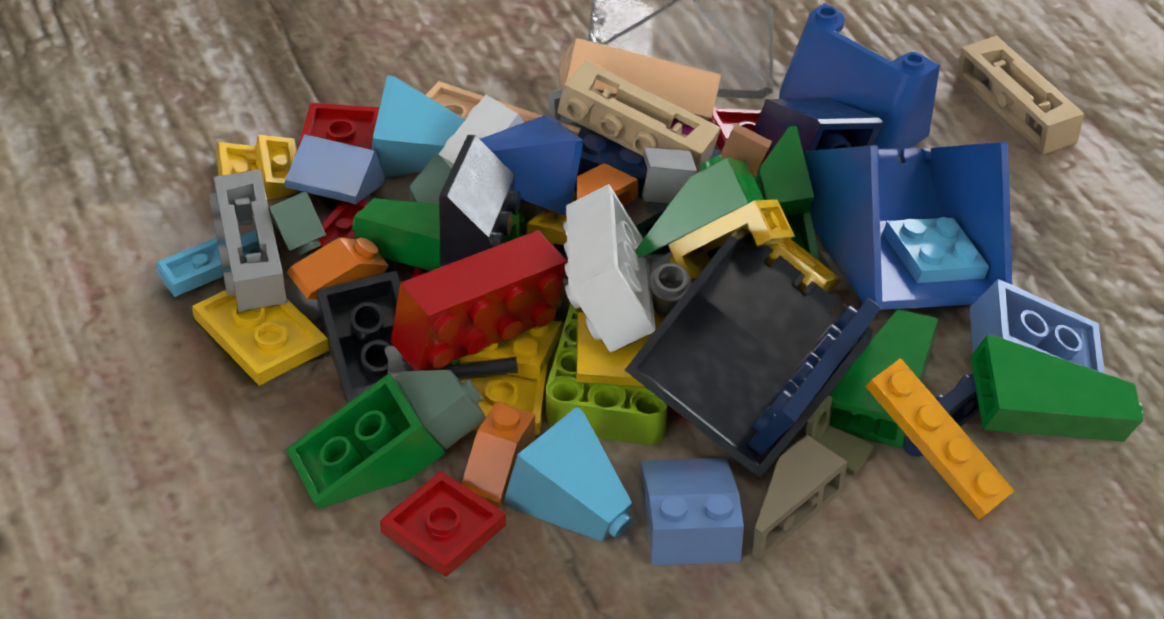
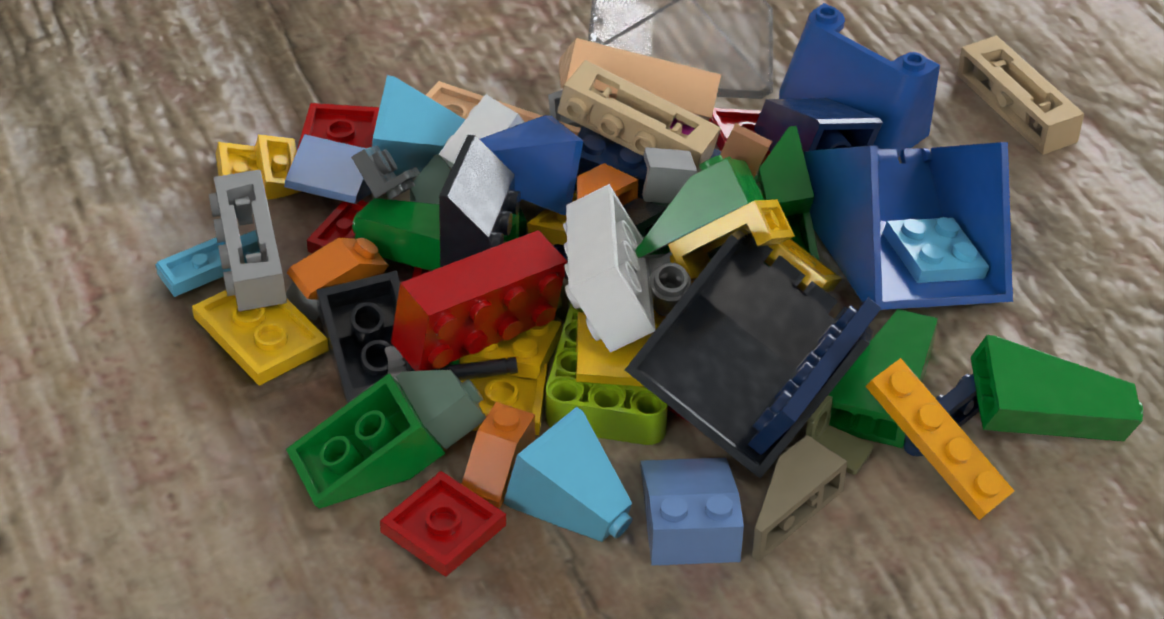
(297, 223): sand green slope -> none
(378, 173): none -> dark grey bracket
(1035, 324): medium blue slope -> none

